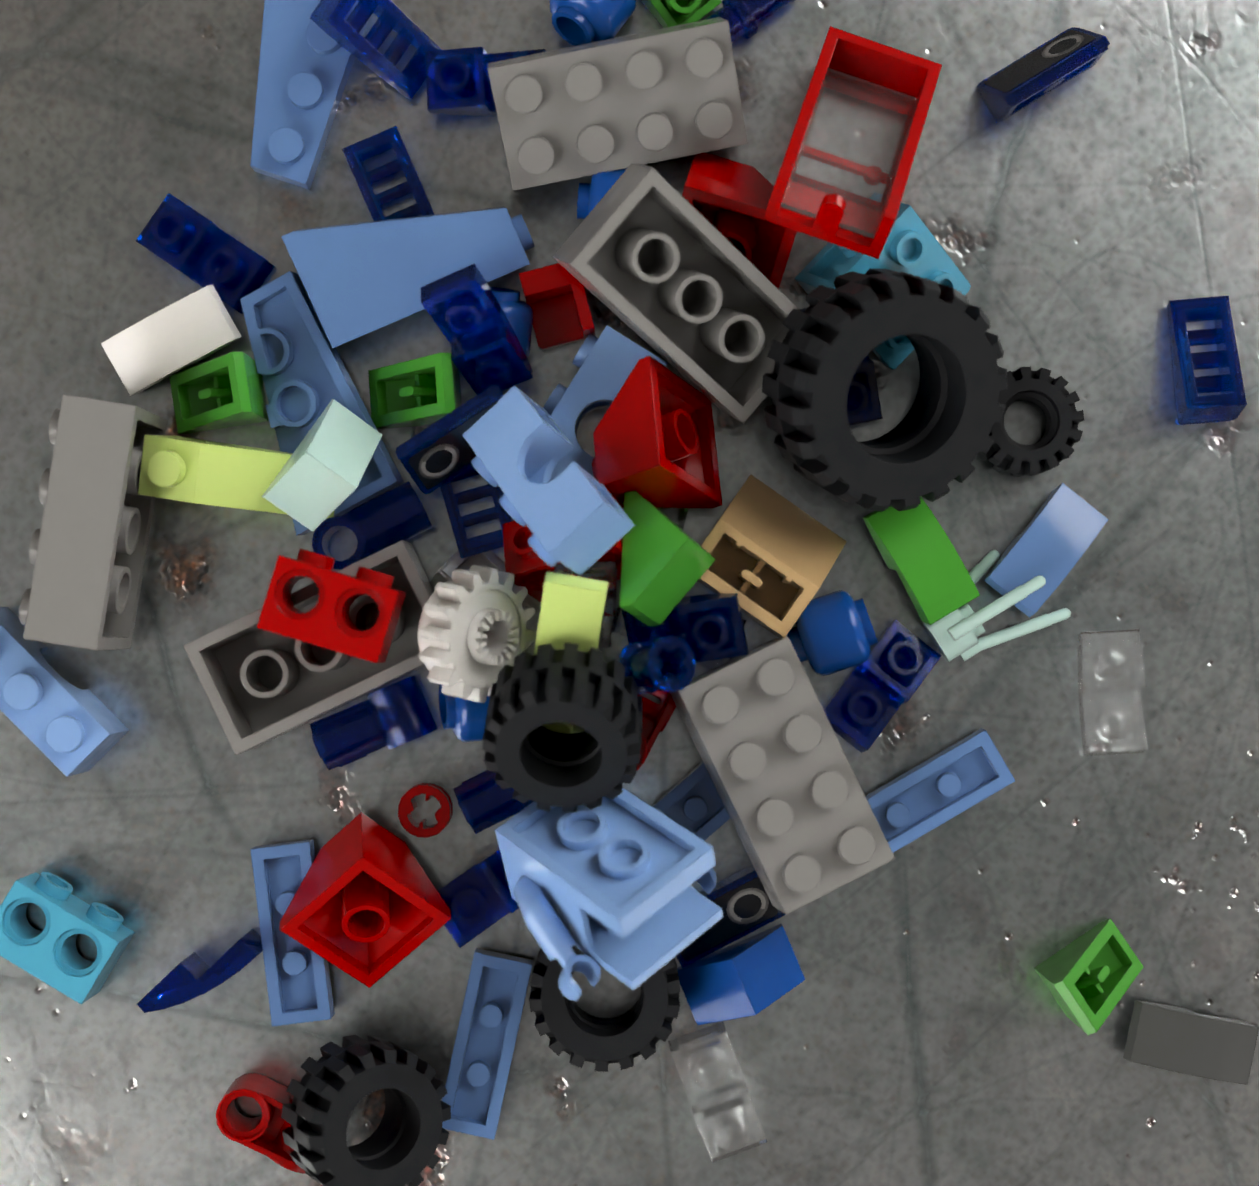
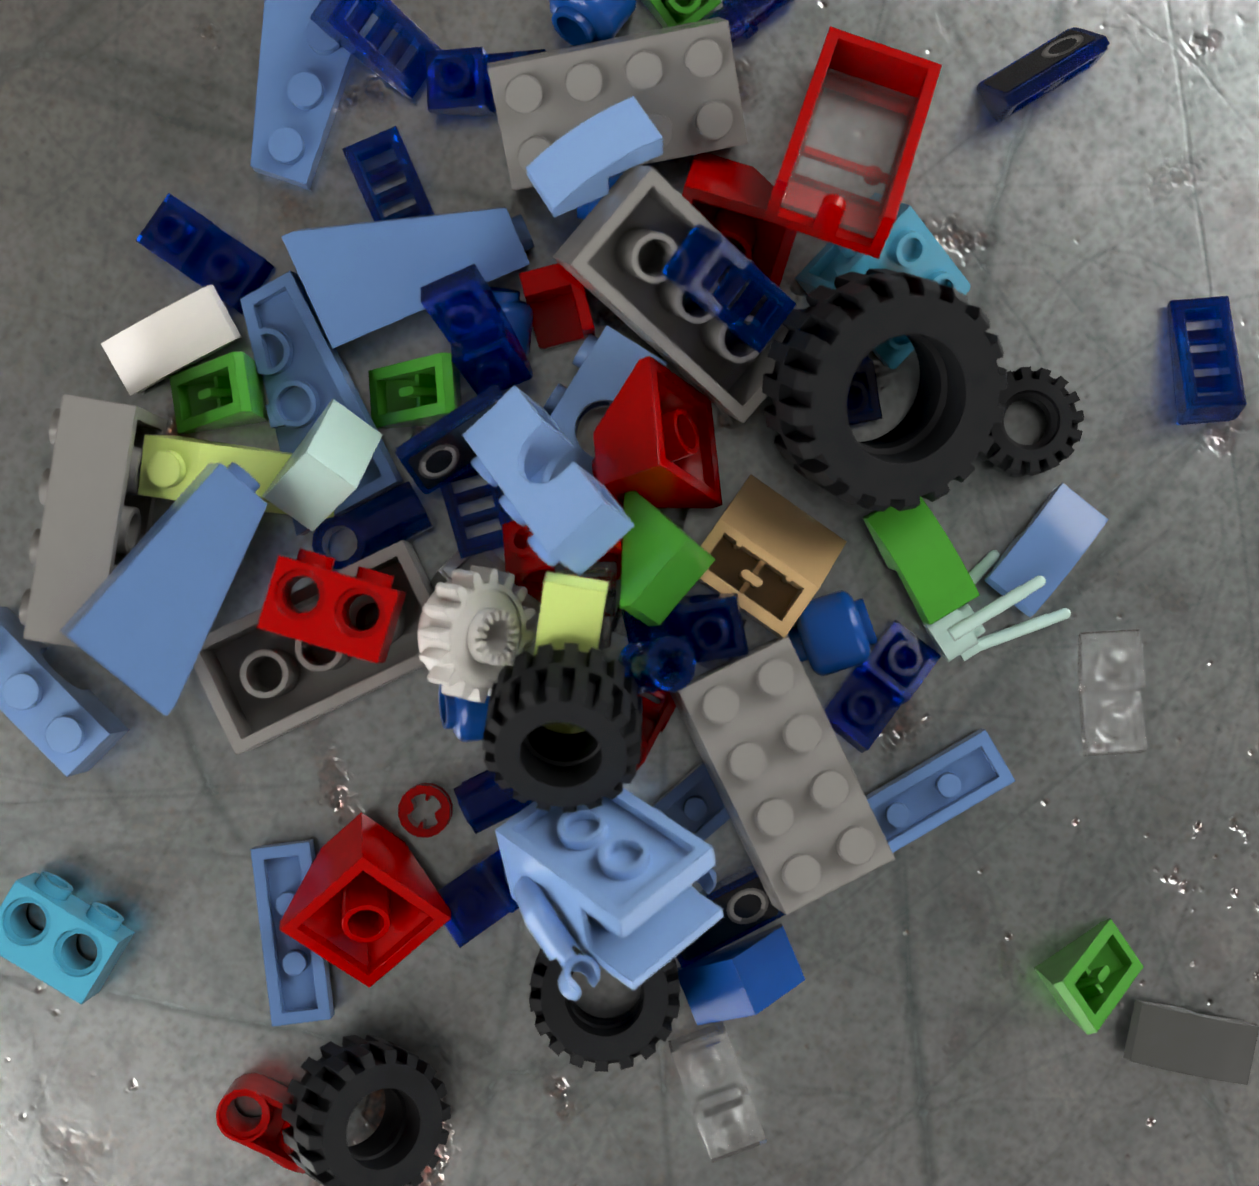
(168, 589): none -> medium blue slope
(195, 977): clear blue slope -> none
(385, 719): clear blue piece -> none
(485, 1042): medium blue plate -> none
(580, 162): none -> light blue slope
(700, 264): none -> clear blue slope

